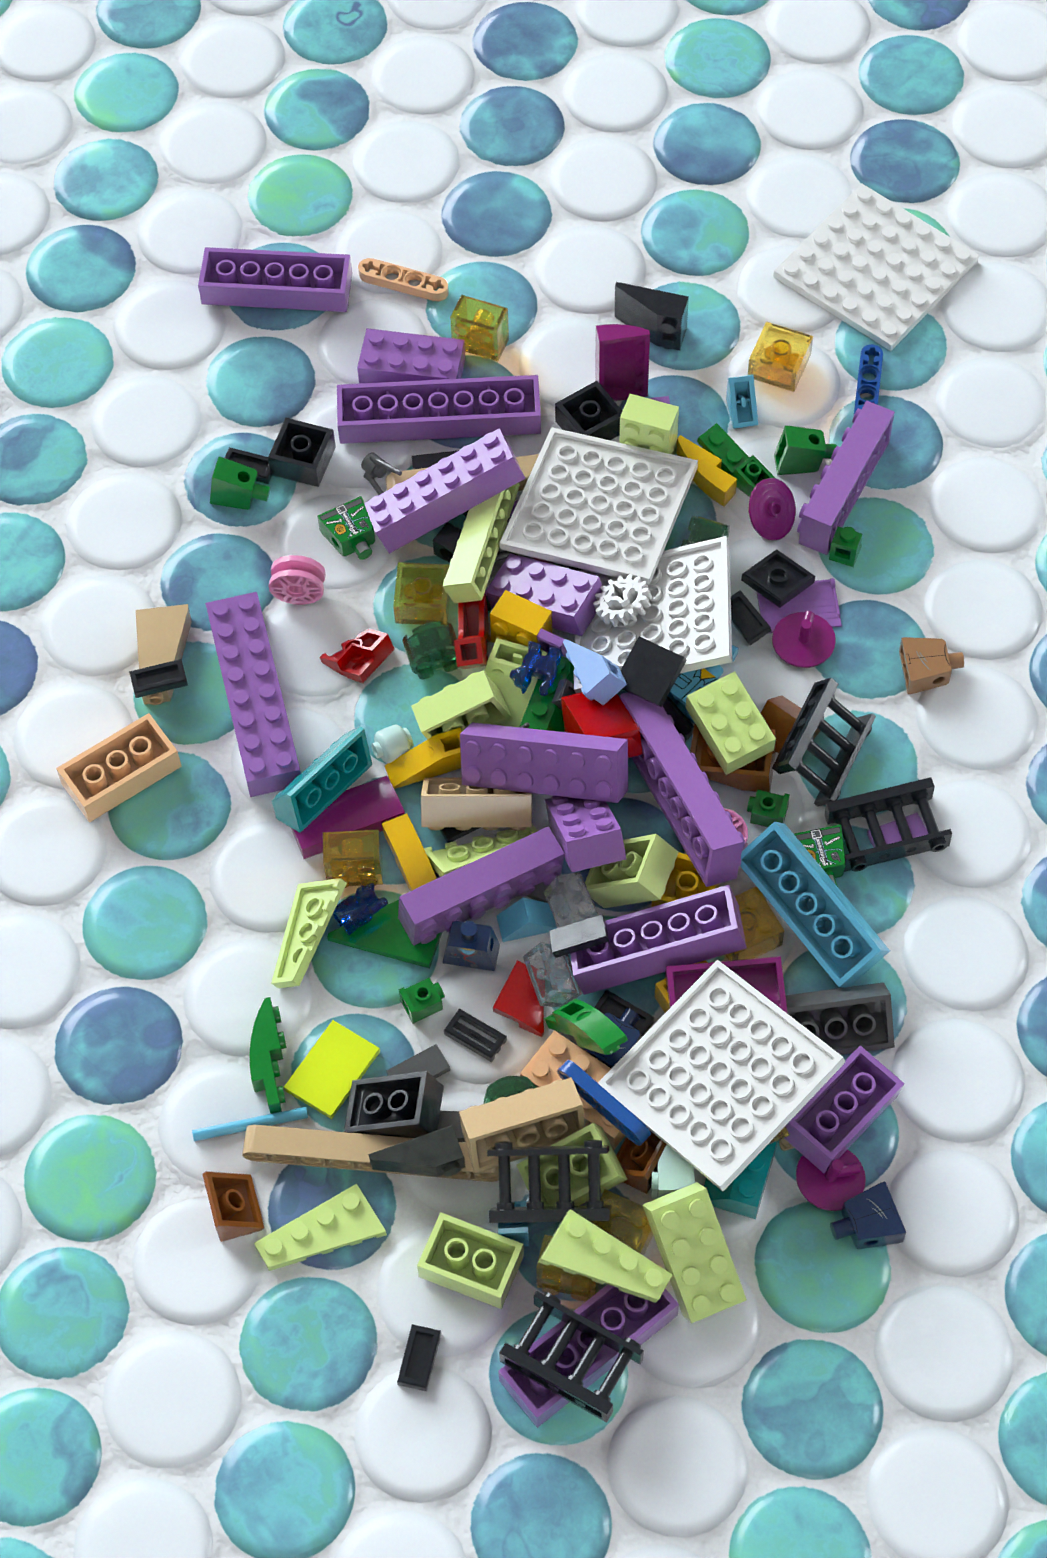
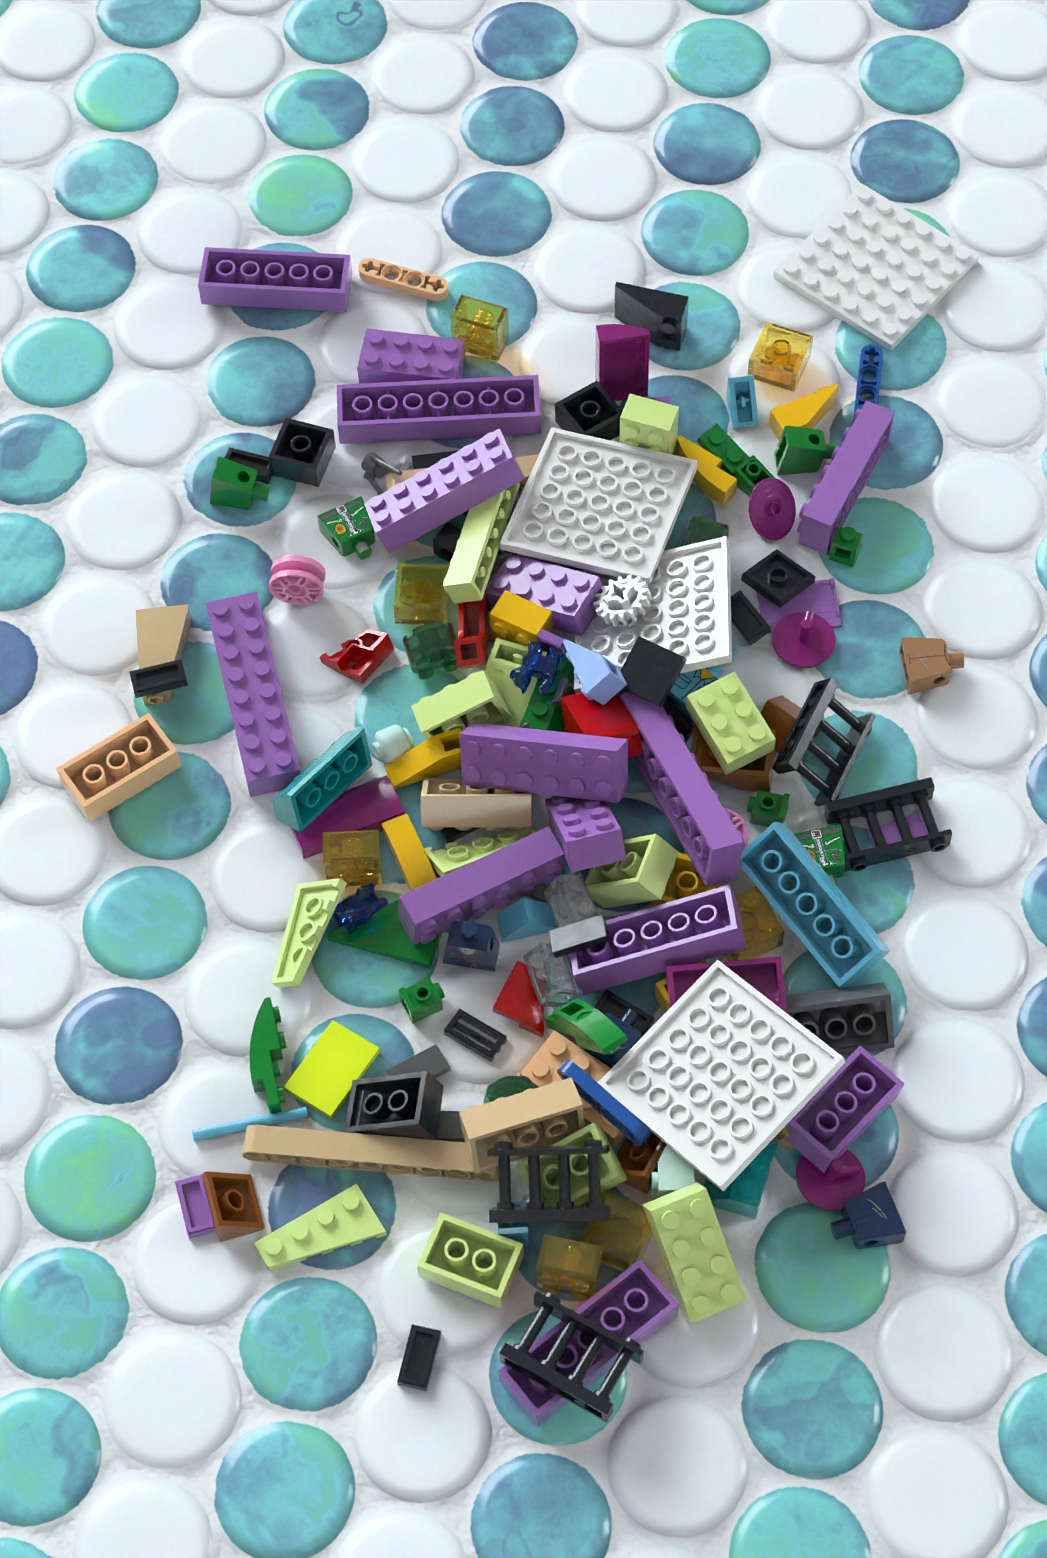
(195, 1206): none -> medium lavender tile
(426, 1155): pearl dark grey slope -> none
(592, 1252): yellowish green wing -> none
(804, 411): none -> yellow slope

